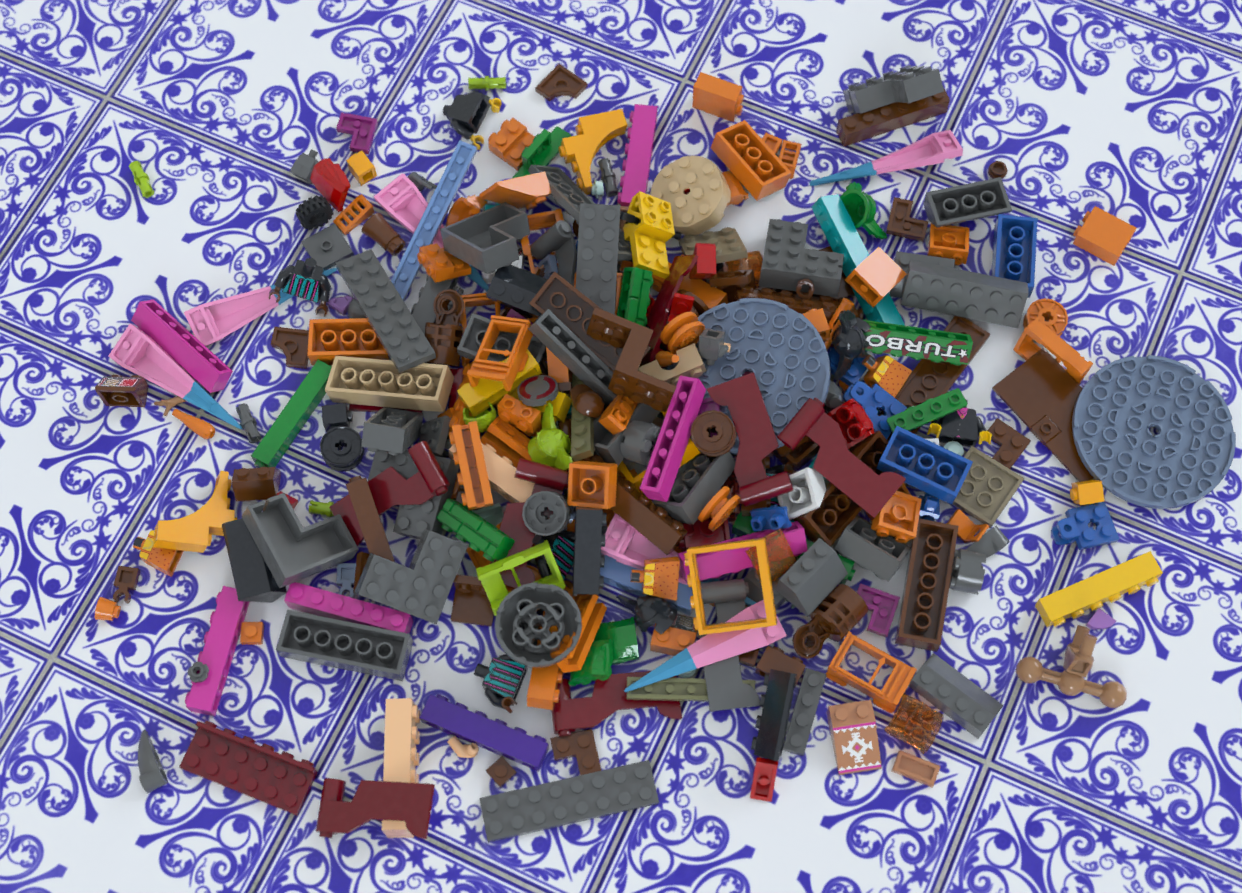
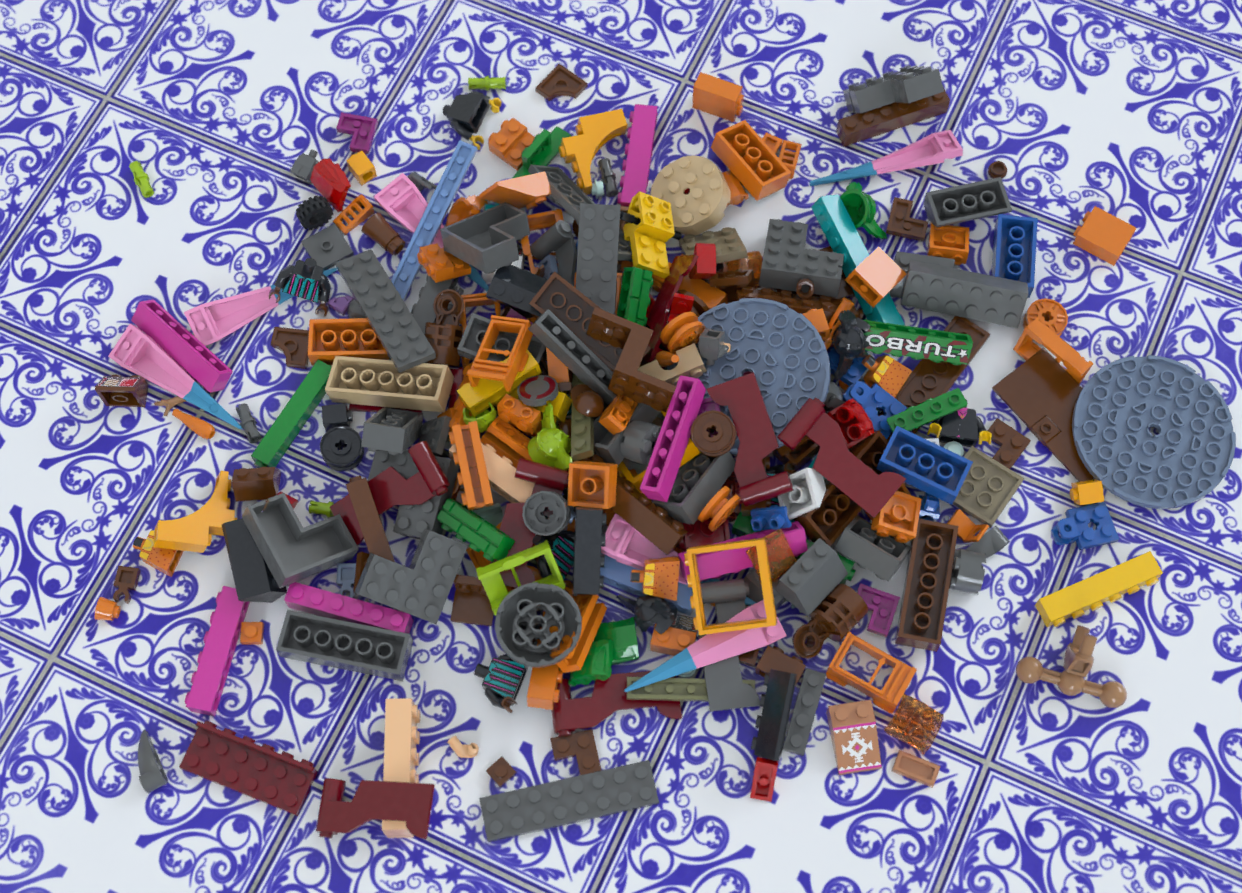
(202, 676): dark grey plate -> none
(484, 732): dark purple brick -> none
(955, 695): dark grey slope -> none
(1100, 620): medium lavender tile -> none

